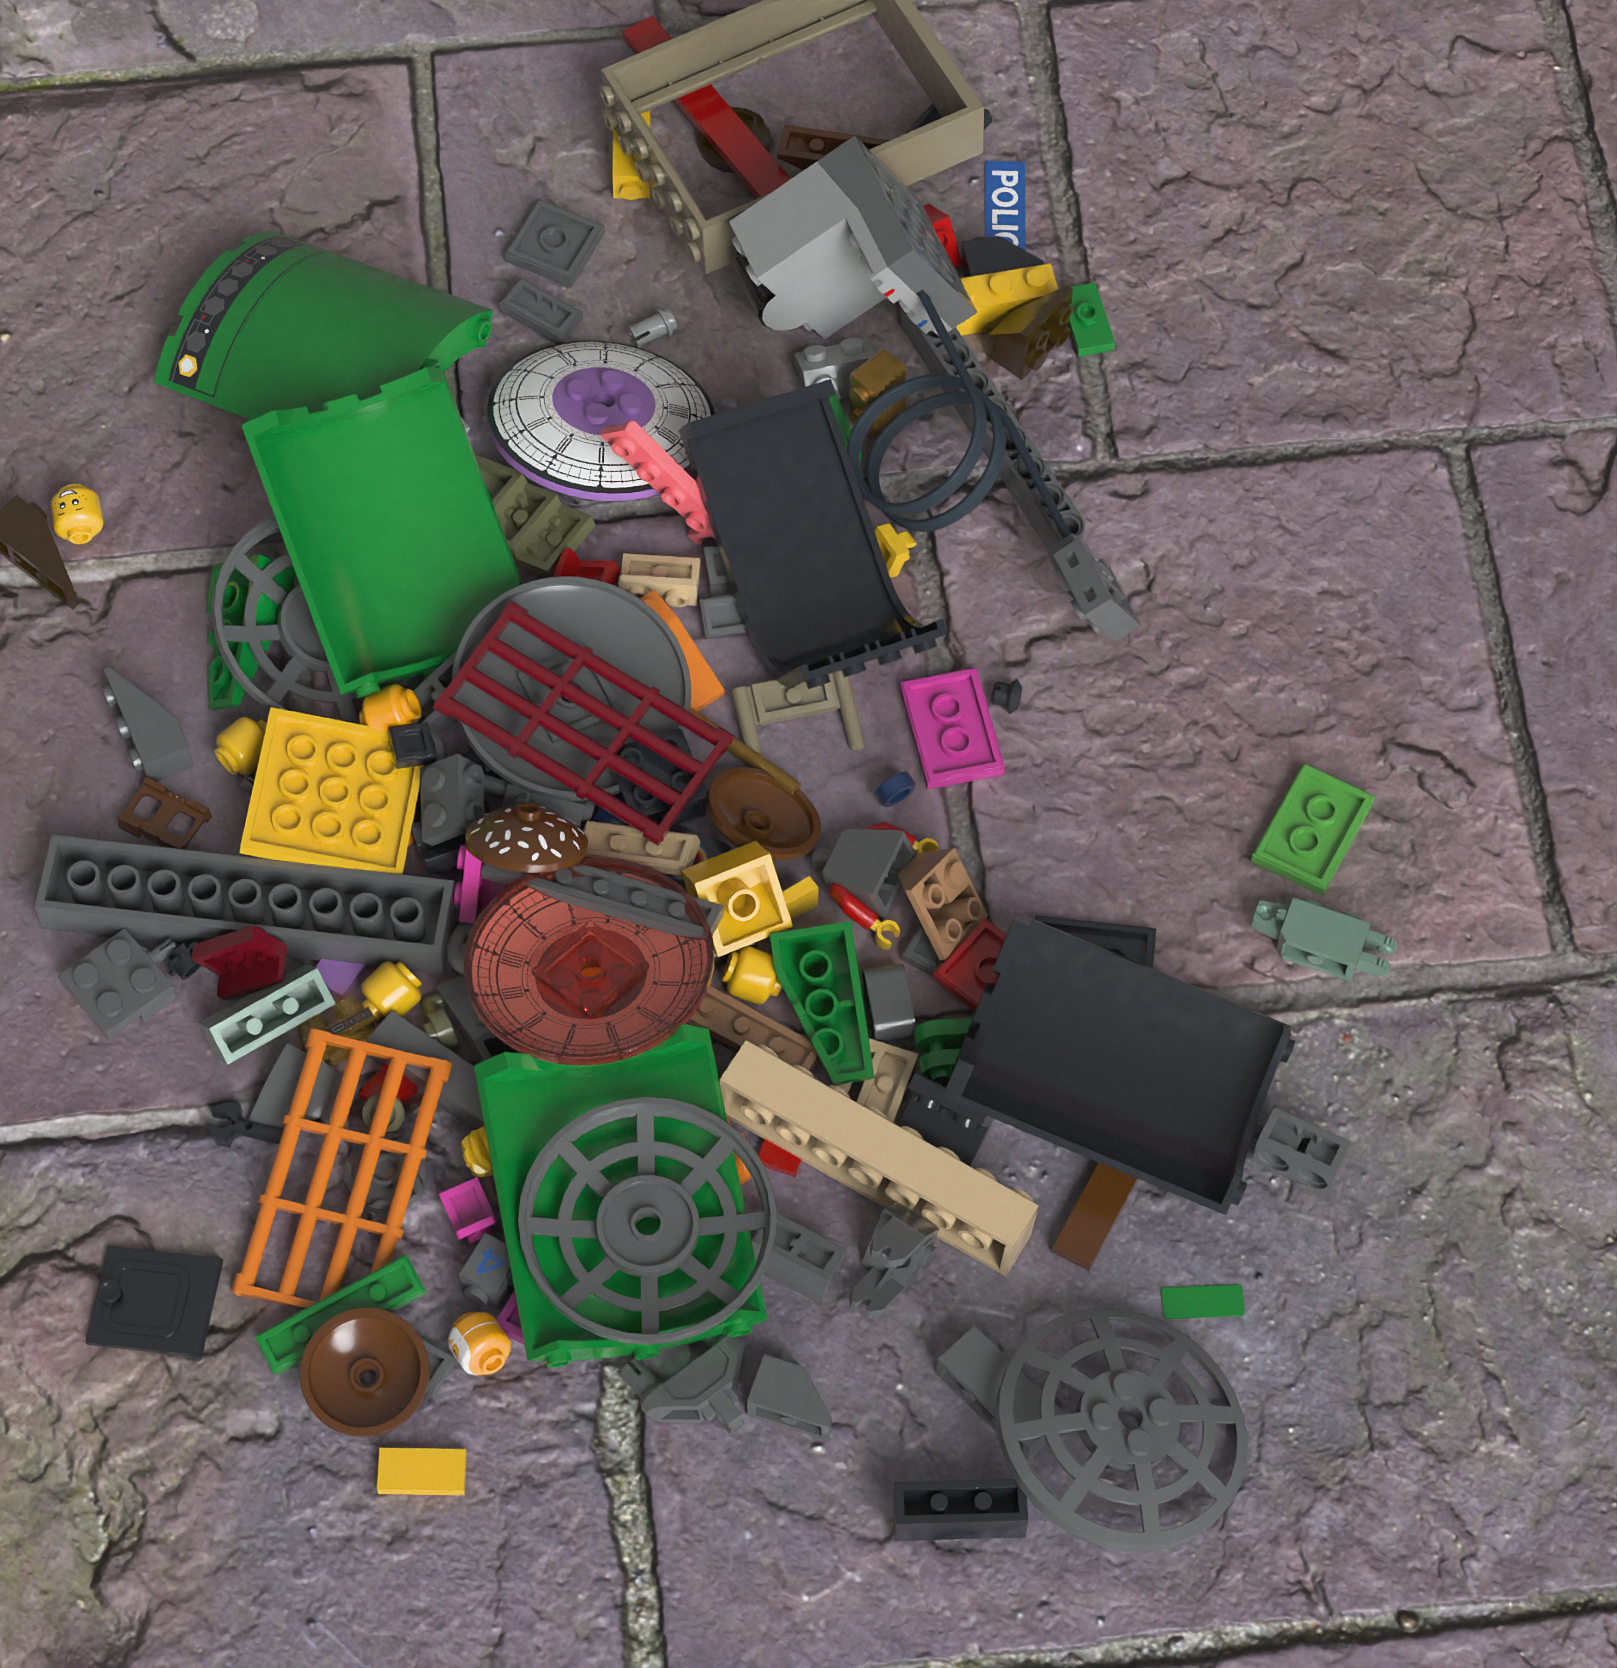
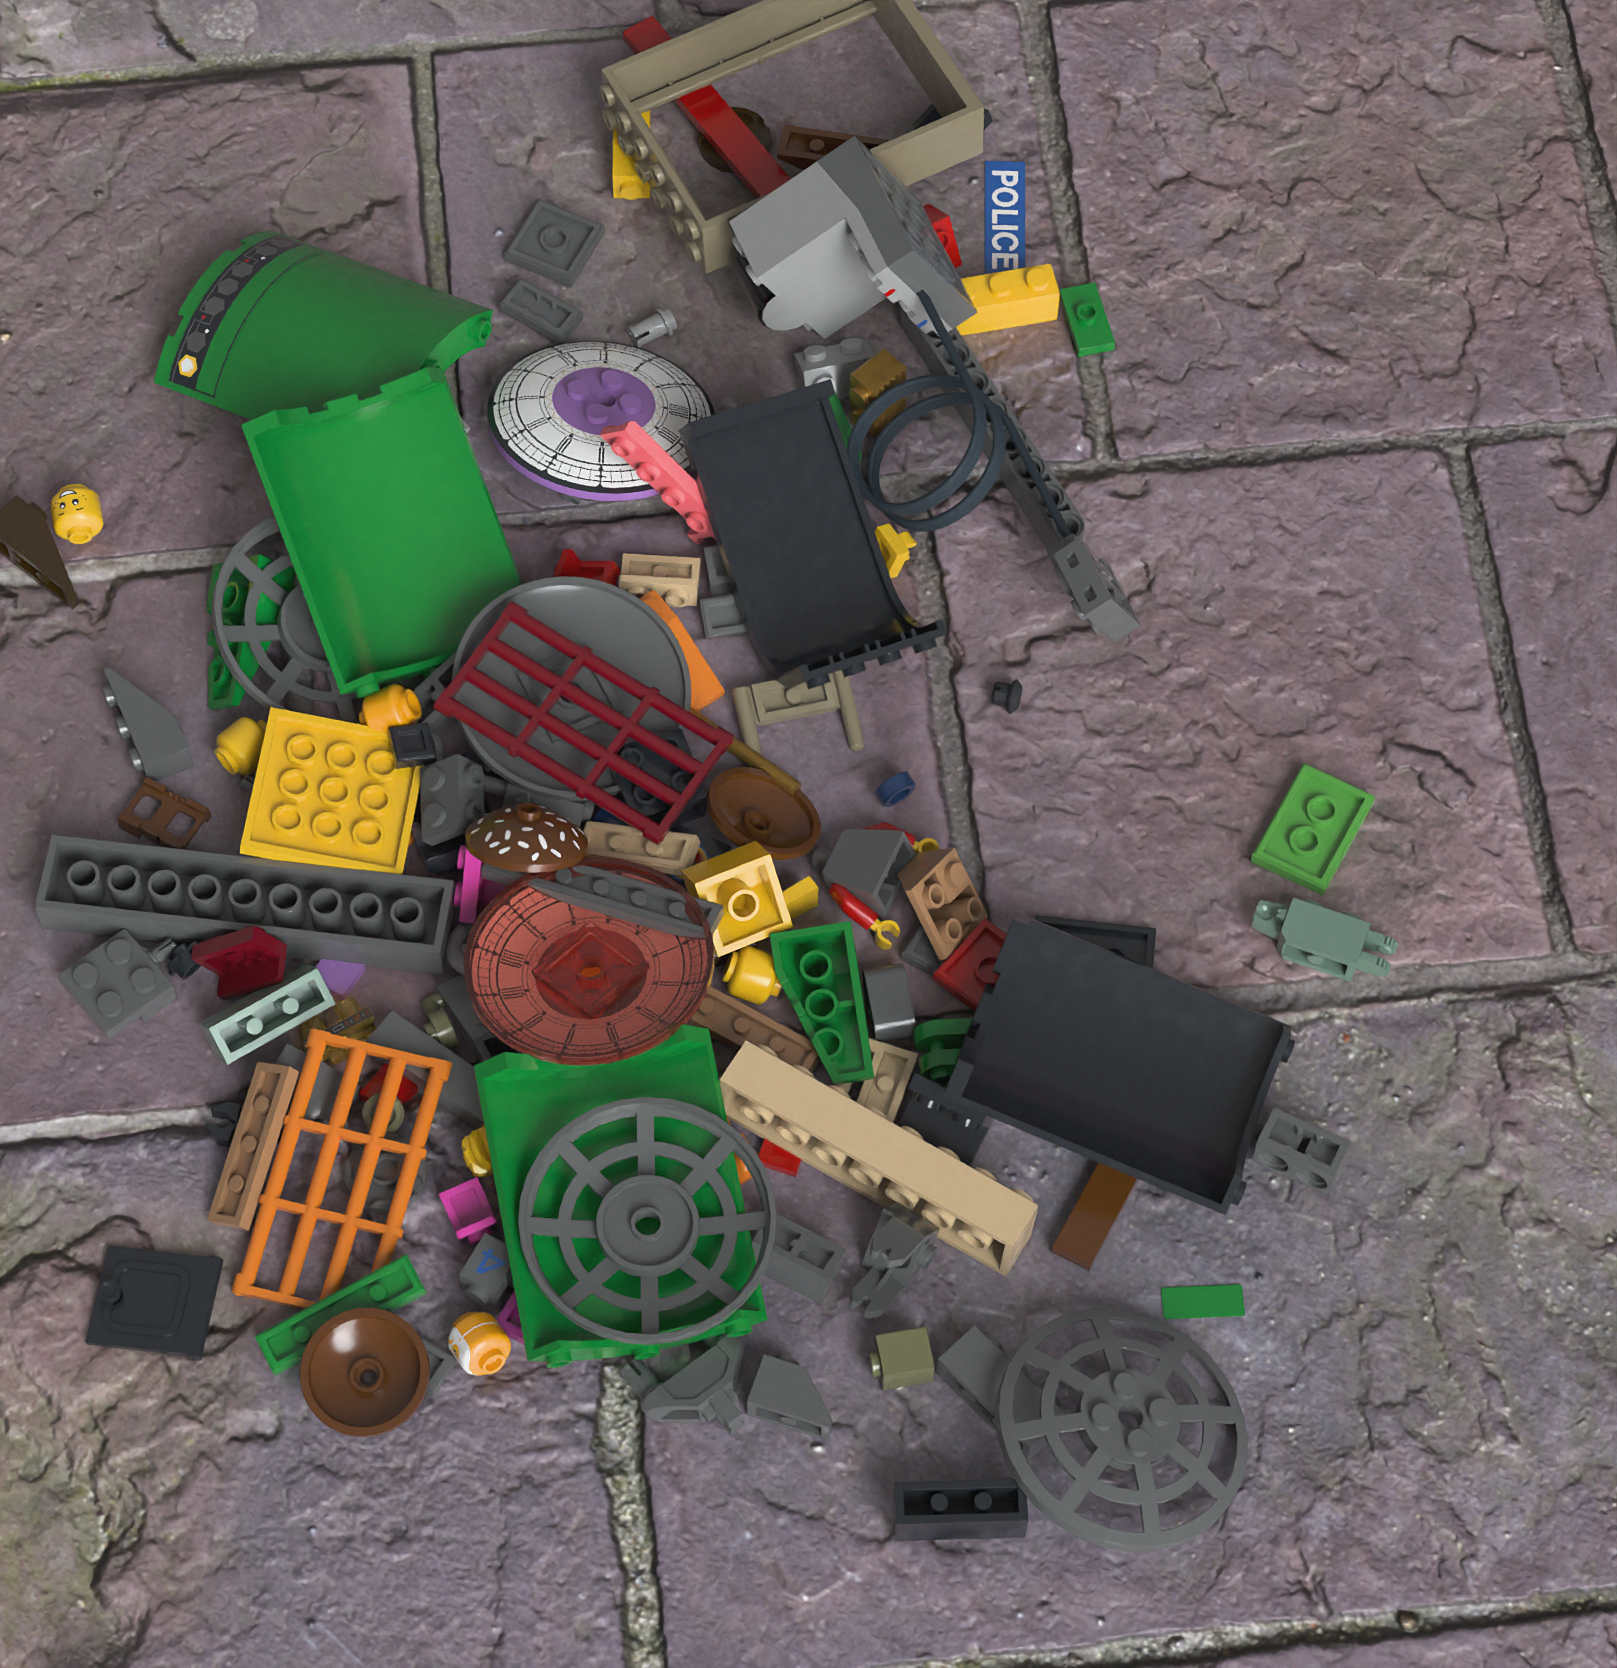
(253, 1146): none -> medium nougat plate
(391, 989): yellow head -> none
(421, 1471): yellow tile -> none
(533, 519): olive slope -> none
(902, 1358): none -> olive brick
(952, 728): dark pink tile -> none
(994, 255): black slope -> none
(1031, 333): dark brown slope -> none

